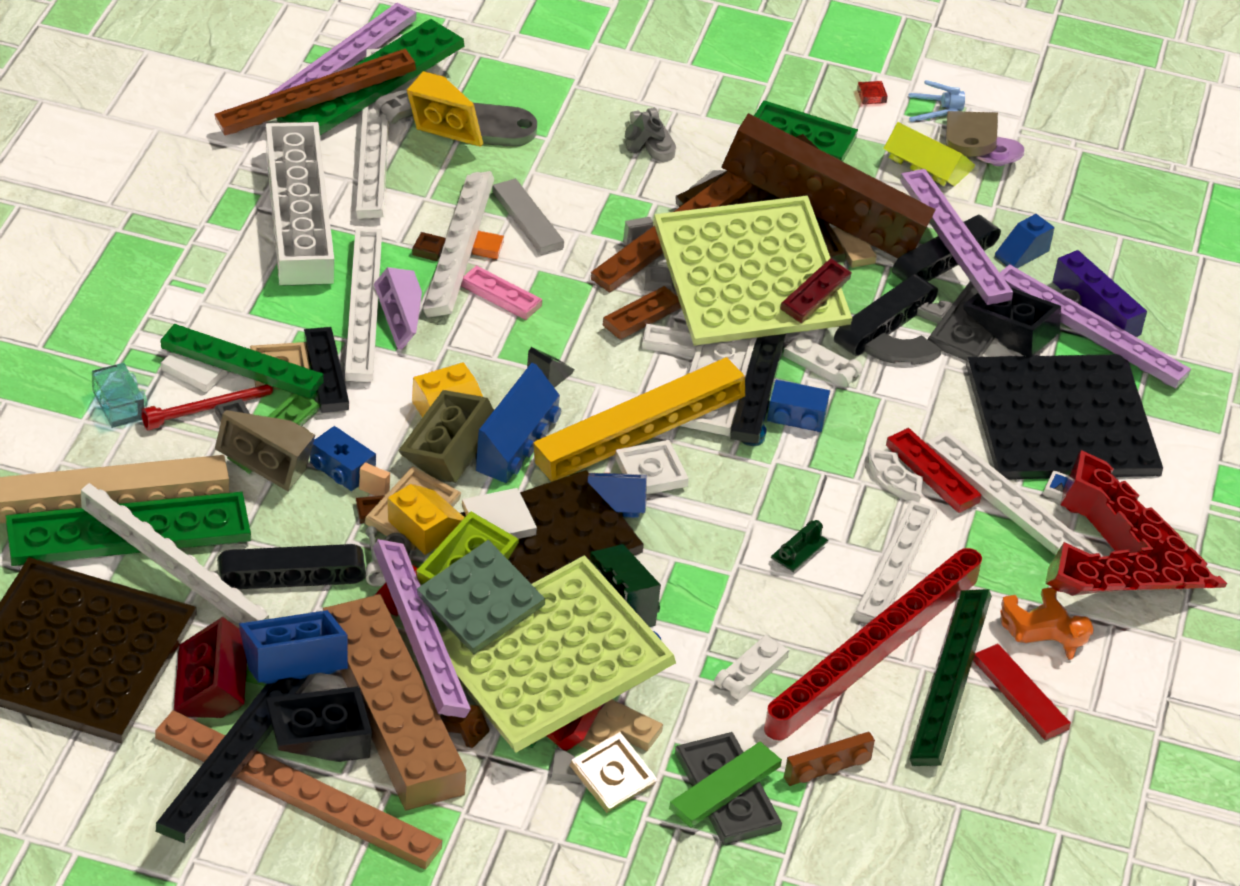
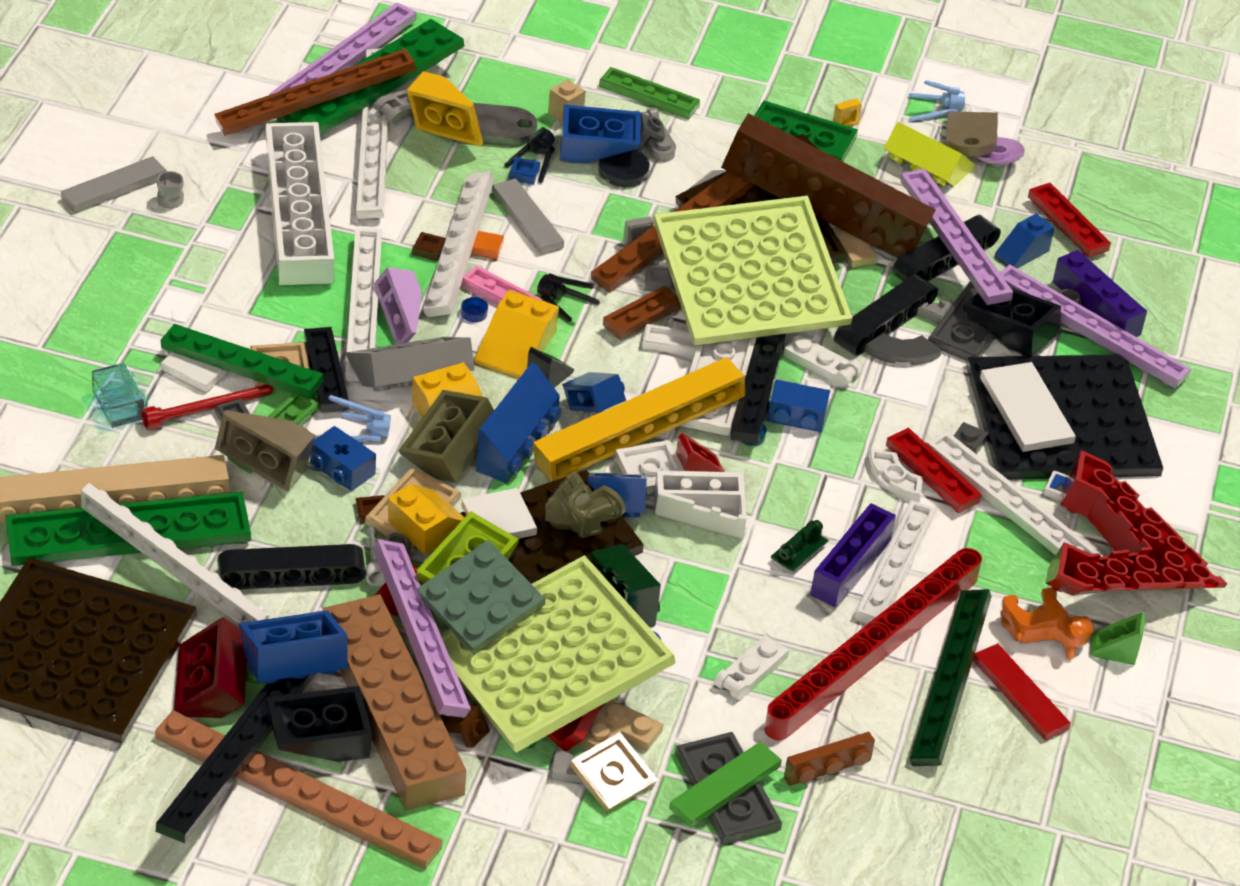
(112, 184): none -> light grey tile
(170, 189): none -> light grey wheel
(374, 480): light nougat tile -> none
(377, 421): none -> light blue plant
(403, 361): none -> light grey slope
(474, 309): none -> clear blue tile
(514, 329): none -> yellow slope
(524, 170): none -> blue tile
(539, 143): none -> black plant
(553, 287): none -> black plant
(565, 93): none -> tan brick
(580, 509): none -> olive head
(594, 392): none -> blue brick
(597, 133): none -> blue slope
(625, 168): none -> black tile
(649, 93): none -> bright green tile
(696, 457): none -> red slope
(703, 500): none -> white wedge
(815, 290): dark red tile -> none
(847, 112): none -> yellow plate
(852, 555): none -> dark purple brick
(872, 92): clear red tile -> none
(971, 437): none -> dark grey plate
(1027, 407): none -> white tile
(1069, 220): none -> red plate
(1119, 640): none -> bright green slope

